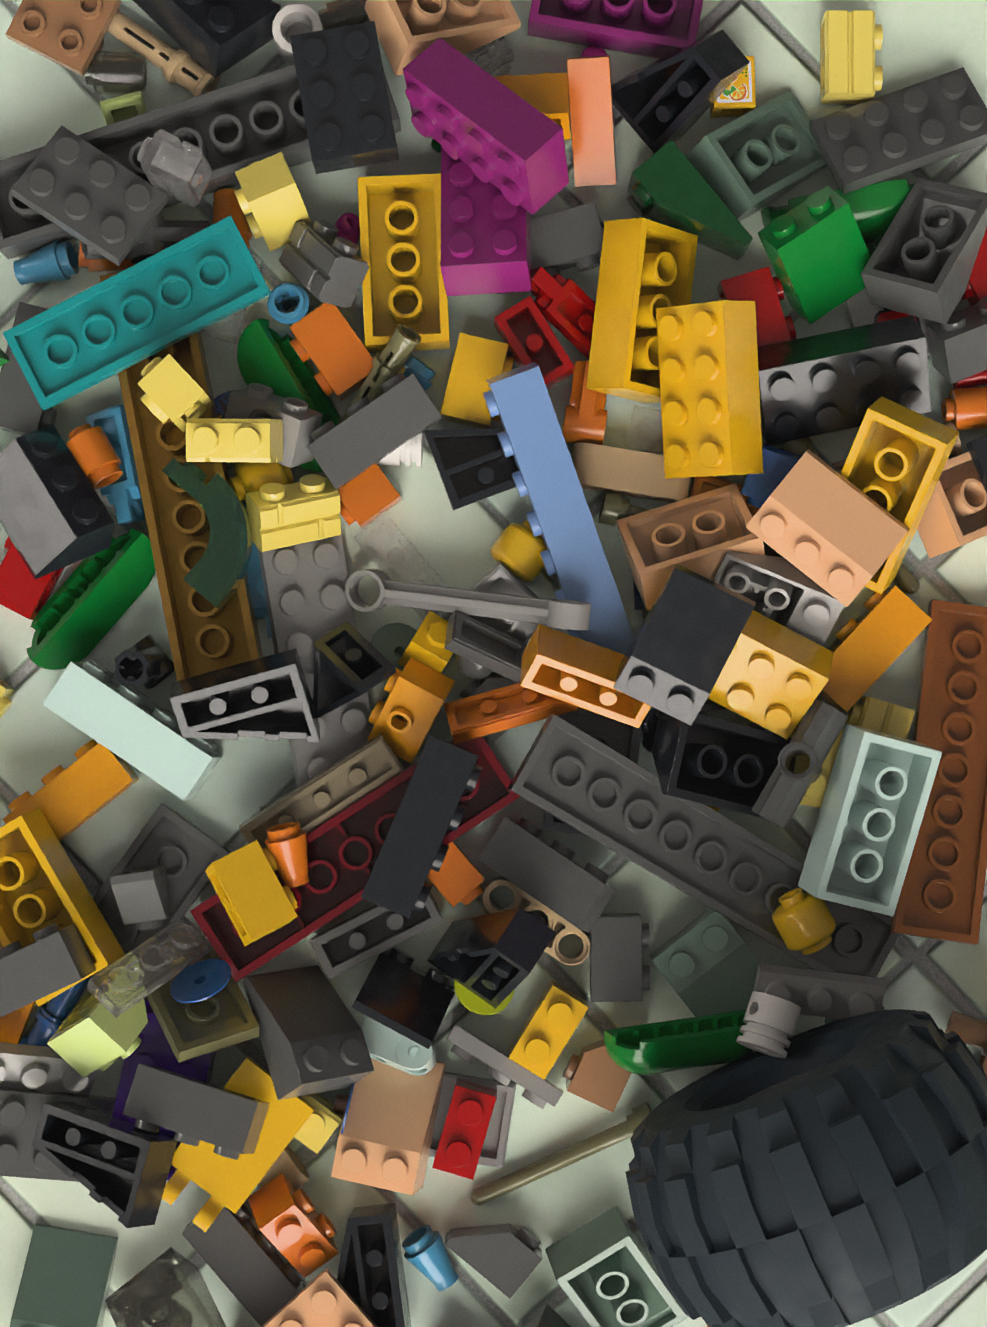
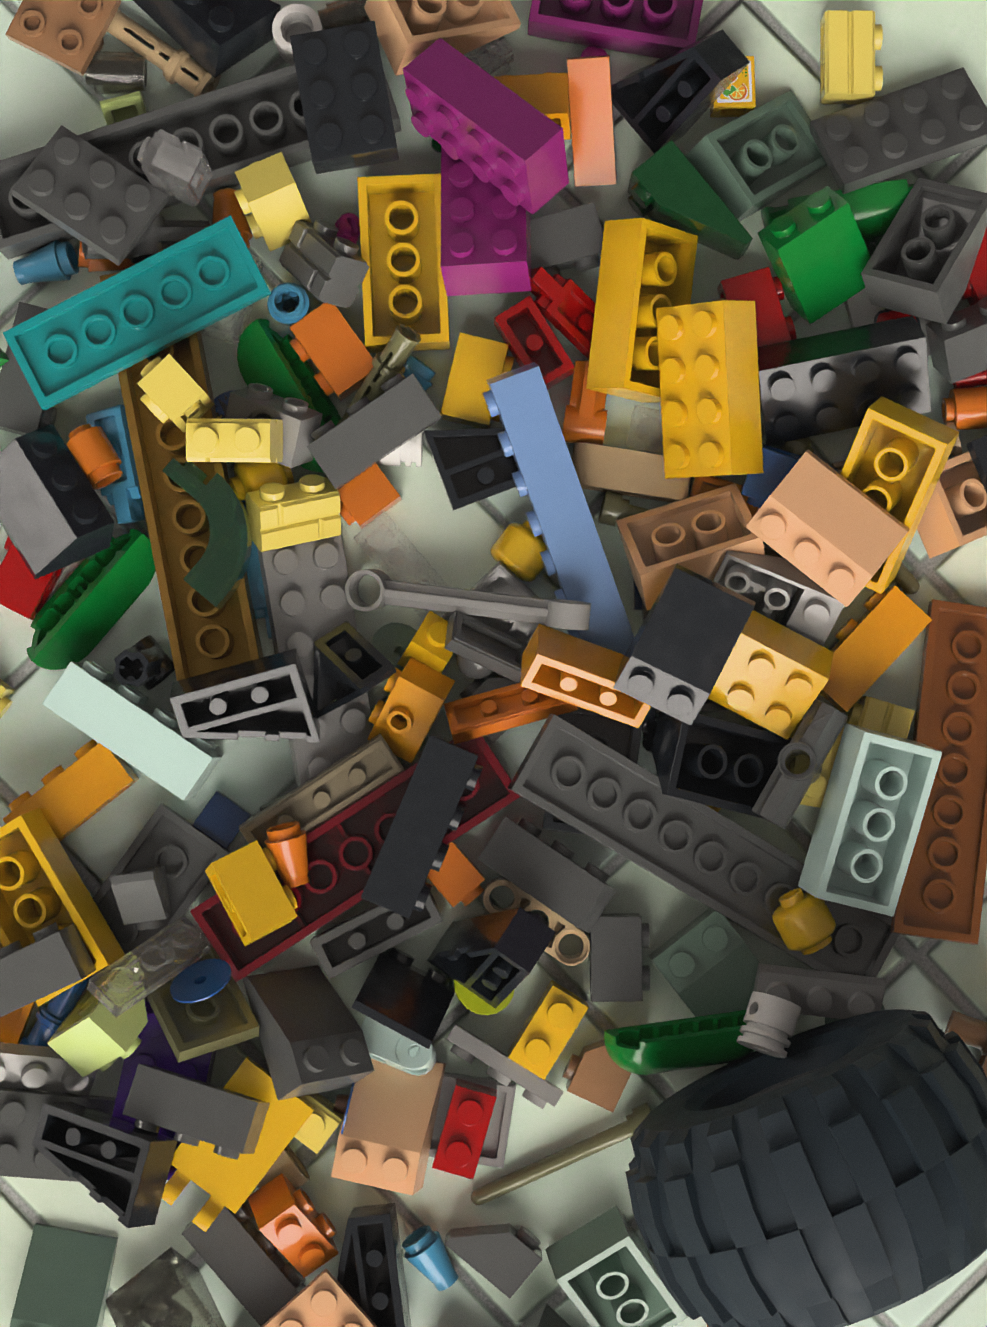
(221, 819): none -> dark blue tile

